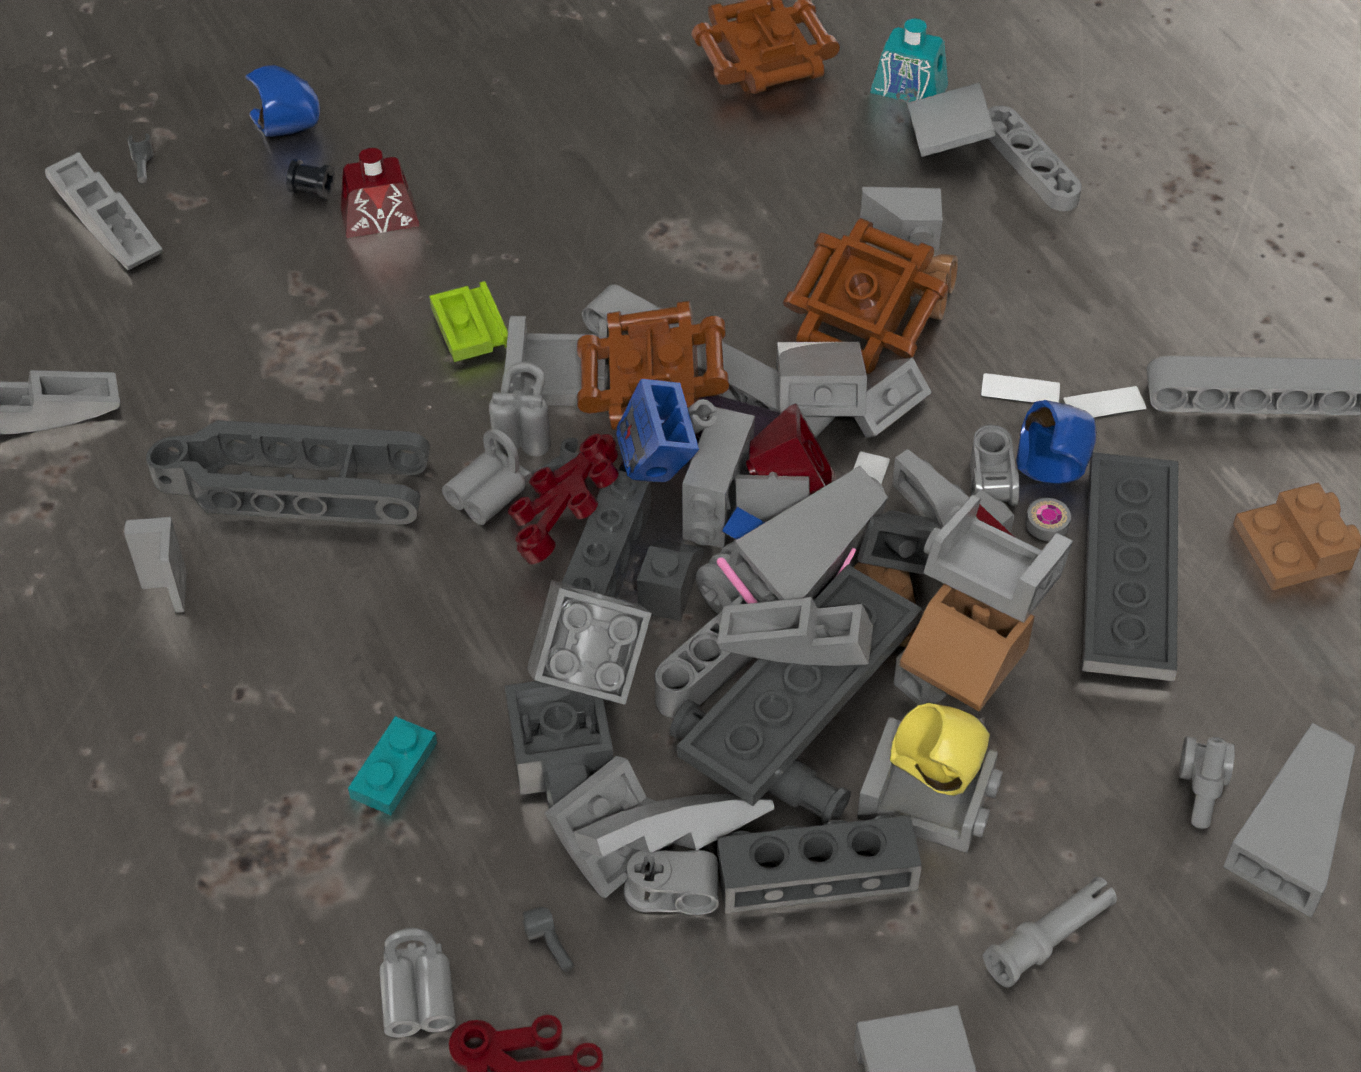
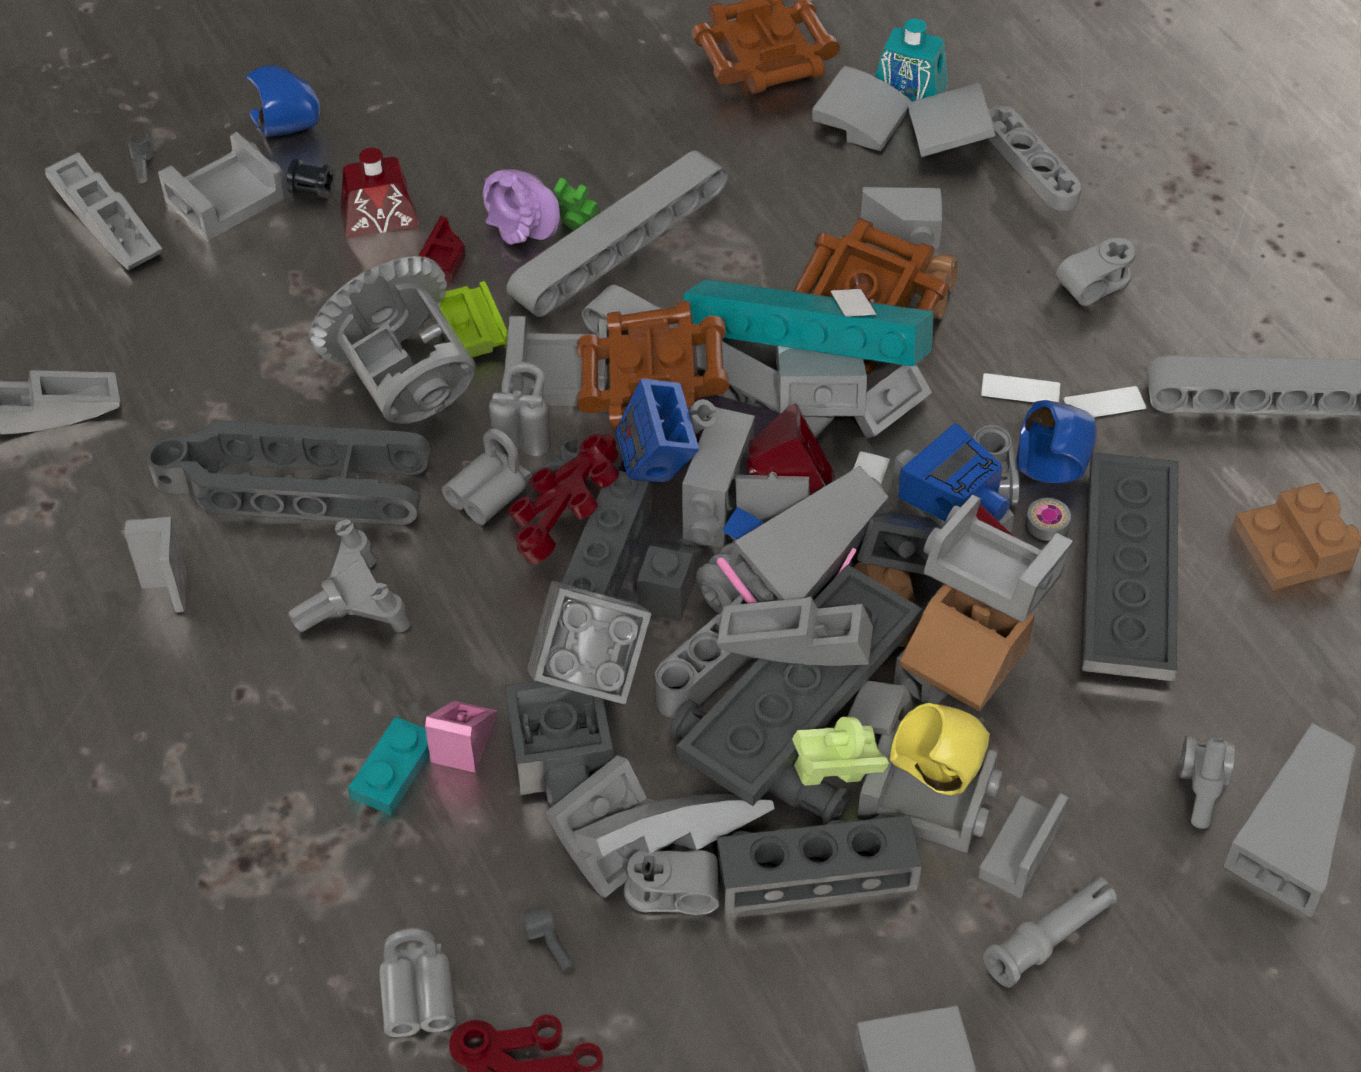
(225, 189): none -> light grey panel
(352, 588): none -> light grey axle
(372, 318): none -> light grey piece
(444, 248): none -> dark red tile
(459, 734): none -> bright pink slope
(520, 206): none -> lavender hair
(574, 205): none -> bright green plate
(616, 233): none -> light grey beam
(814, 322): none -> teal brick
(838, 751): none -> yellowish green hips
(853, 302): none -> white sticker
(862, 107): none -> light grey slope
(881, 705): none -> light grey panel
(950, 473): none -> blue torso
(1022, 844): none -> light grey panel
(1097, 270): none -> light grey piece

